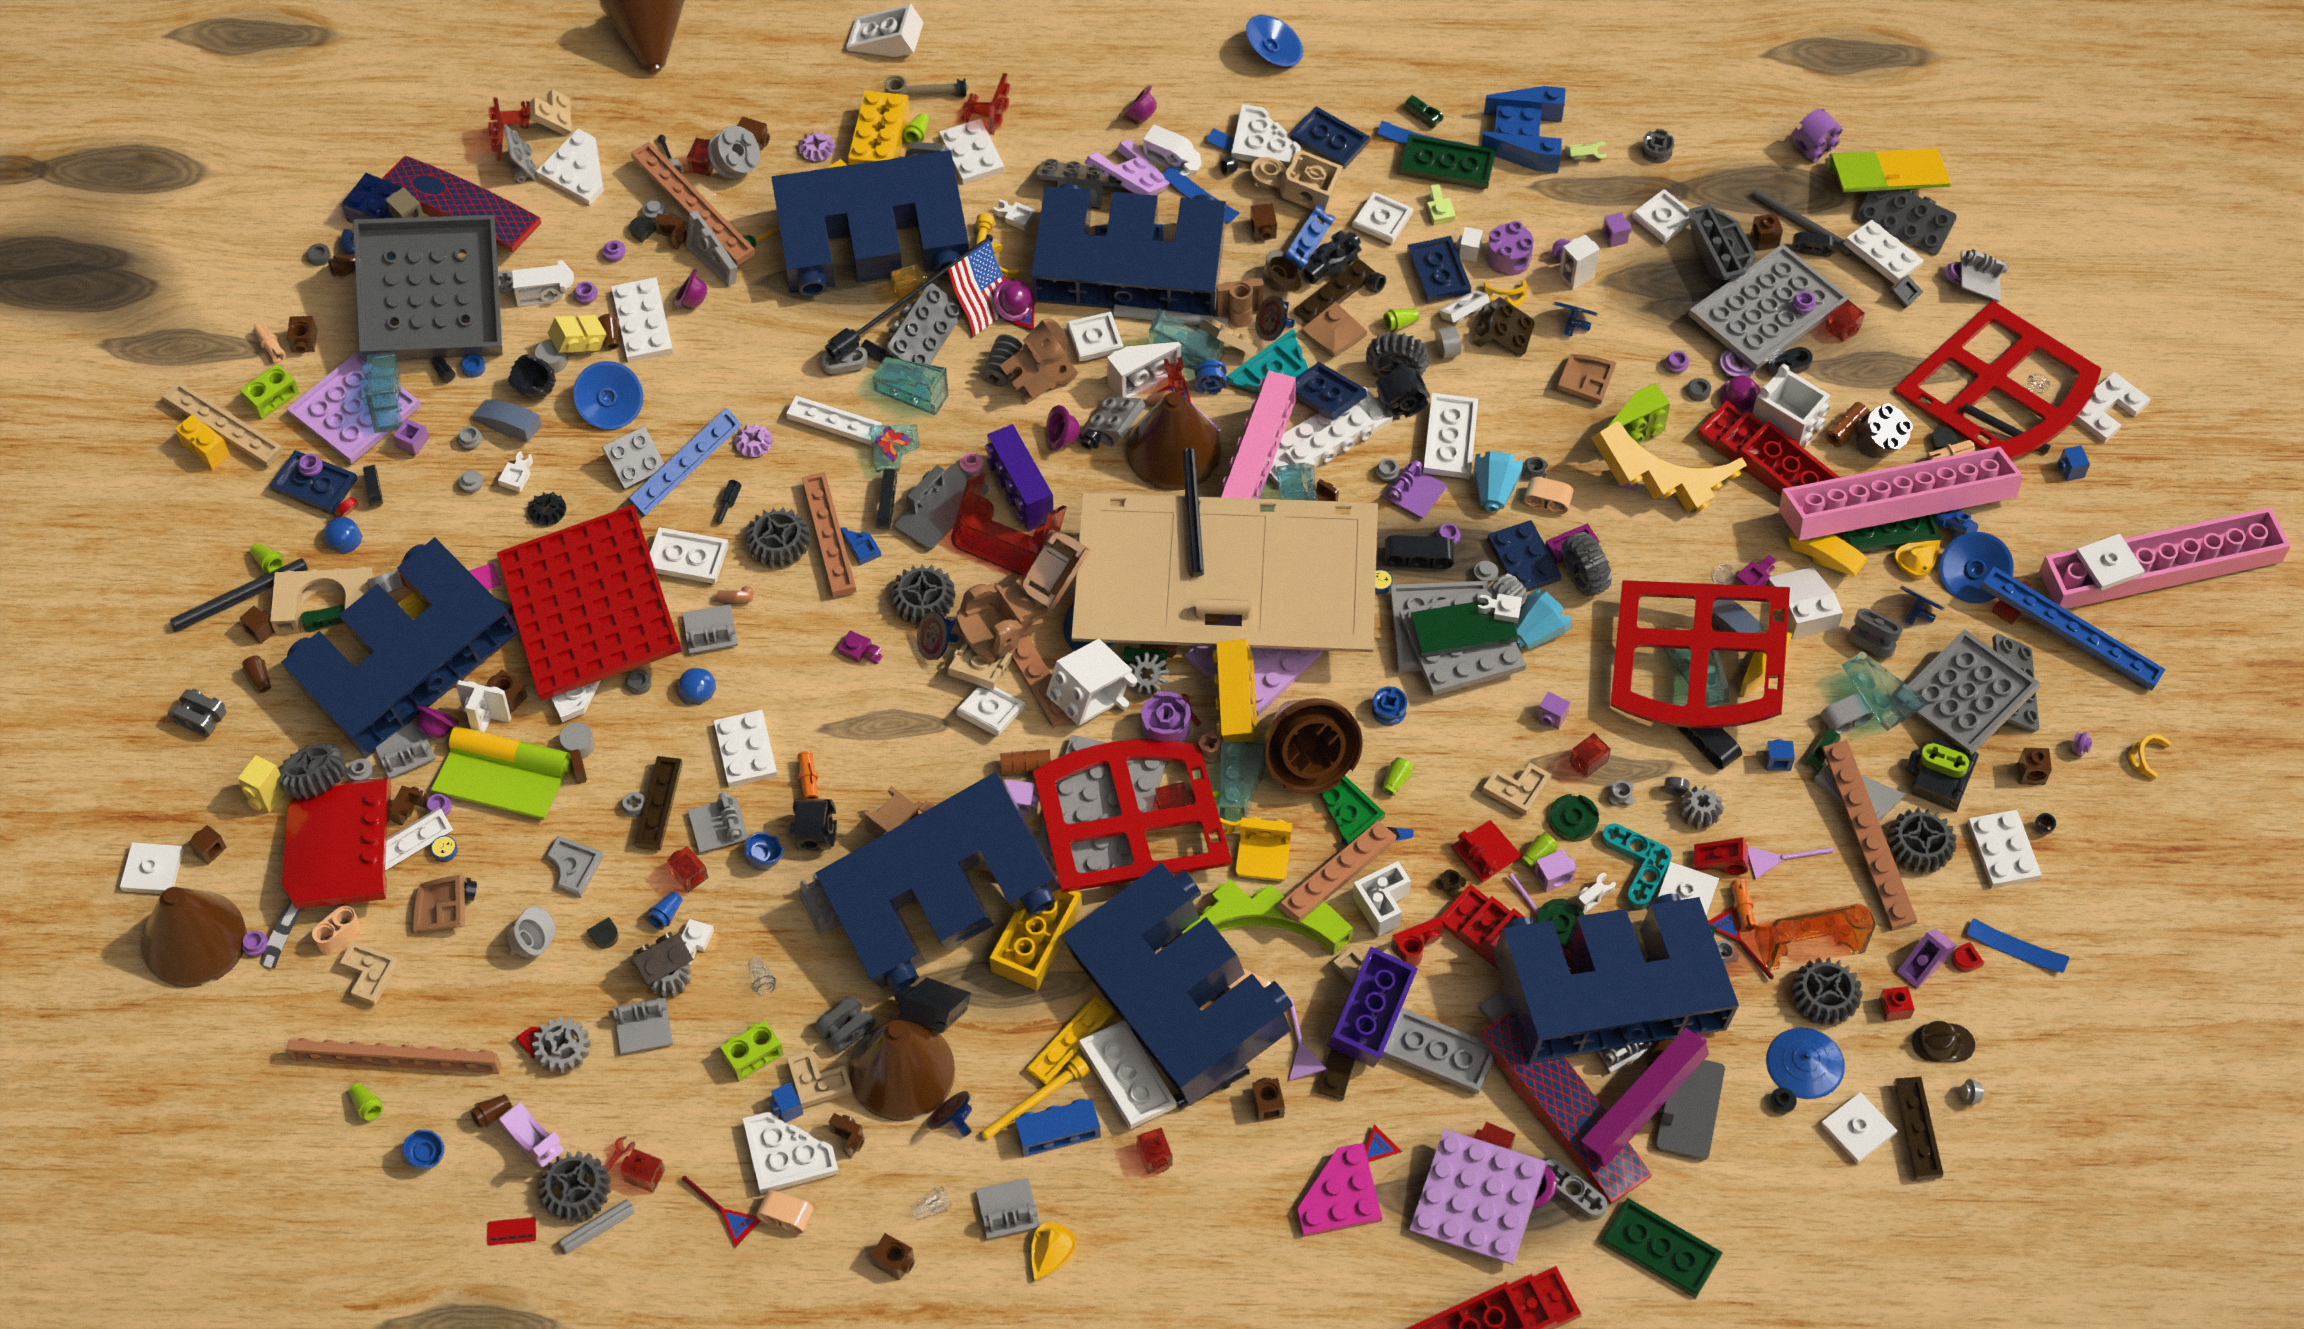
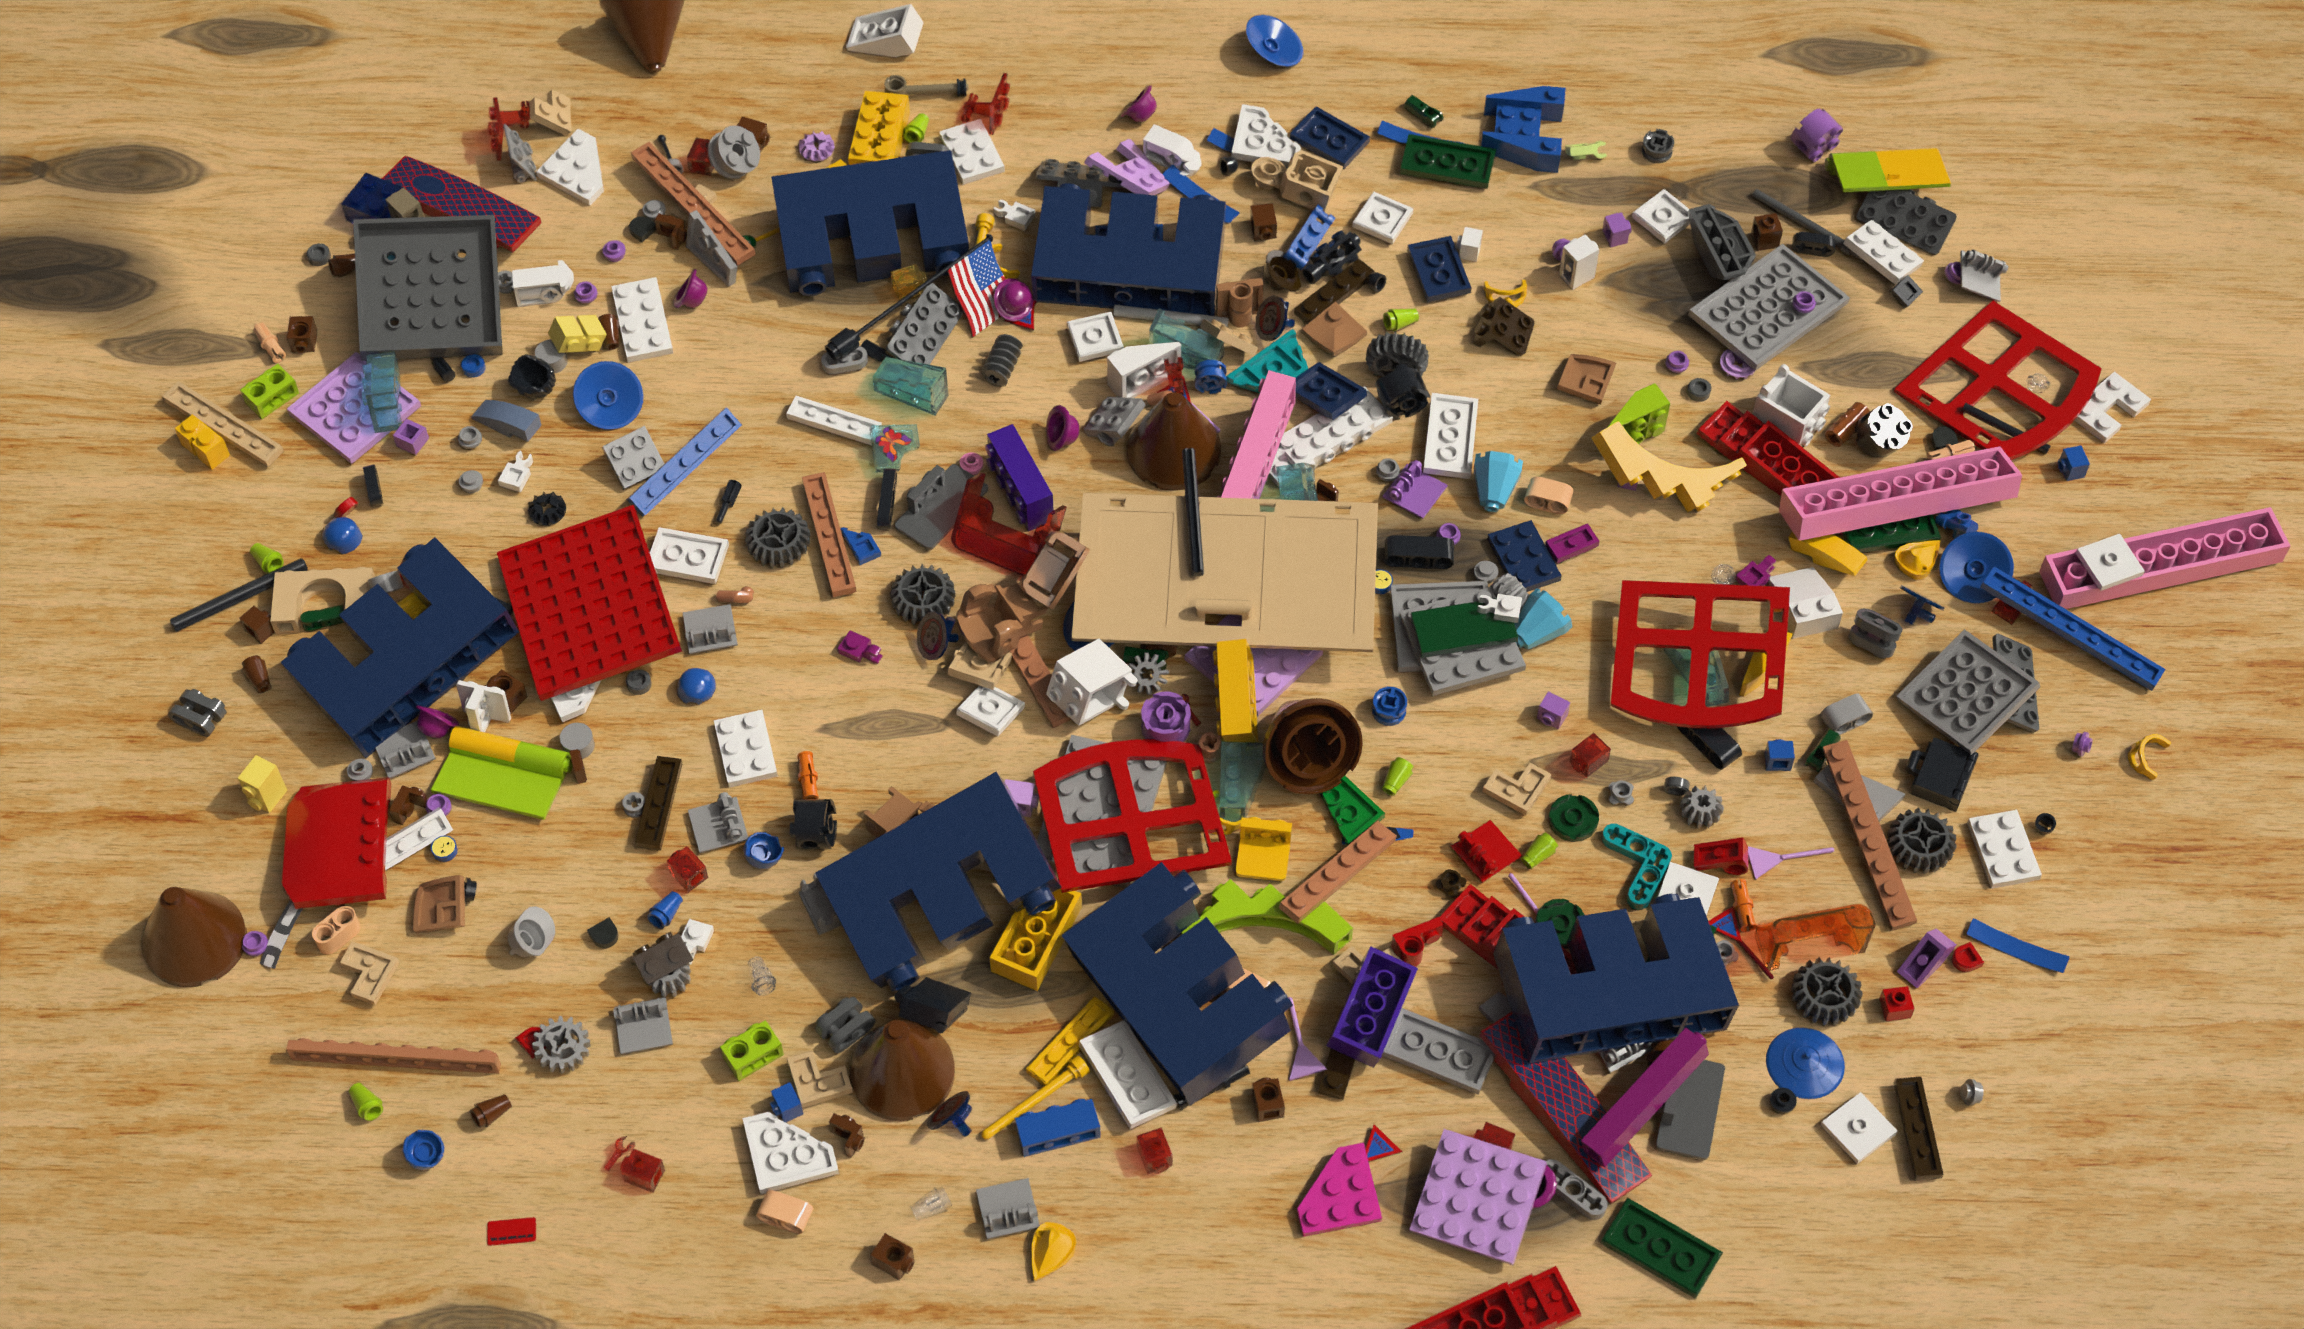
(151, 868): white plate -> none
(207, 844): reddish brown plate -> none
(307, 461): medium lavender plate -> none
(312, 771): dark grey gear -> none
(320, 491): dark blue plate -> none
(345, 244): dark blue arm -> none
(487, 576): dark pink sticker -> none
(529, 1135): lavender arch -> none
(575, 864): light grey tile -> none
(579, 1168): dark grey gear -> none
(596, 1226): light grey axle -> none
(738, 1223): piece -> none
(753, 448): lavender gear -> none
(1024, 761): dark orange axle -> none
(1040, 361): medium nougat piece -> none
(1089, 439): black plate -> none
(1173, 796): clear red brick -> none
(1378, 896): white brick -> none
(1440, 209): yellowish green plate -> none
(1448, 342): light grey piece -> none
(1467, 304): white plate -> none
(1510, 248): medium lavender brick -> none
(1535, 463): dark grey plate -> none
(1555, 870): lavender brick -> none
(1572, 321): clear blue shield -> none
(1586, 564): dark grey gear -> none
(1592, 896): white plate -> none
(1734, 618): sand blue slope -> none
(1740, 392): magenta hat -> none
(1790, 359): black plate -> none
(1845, 321): clear red brick -> none
(1883, 692): clear light blue wedge -> none
(1943, 1042): dark brown piece -> none
(1944, 760): lime beam -> none
(2034, 766): reddish brown brick -> none

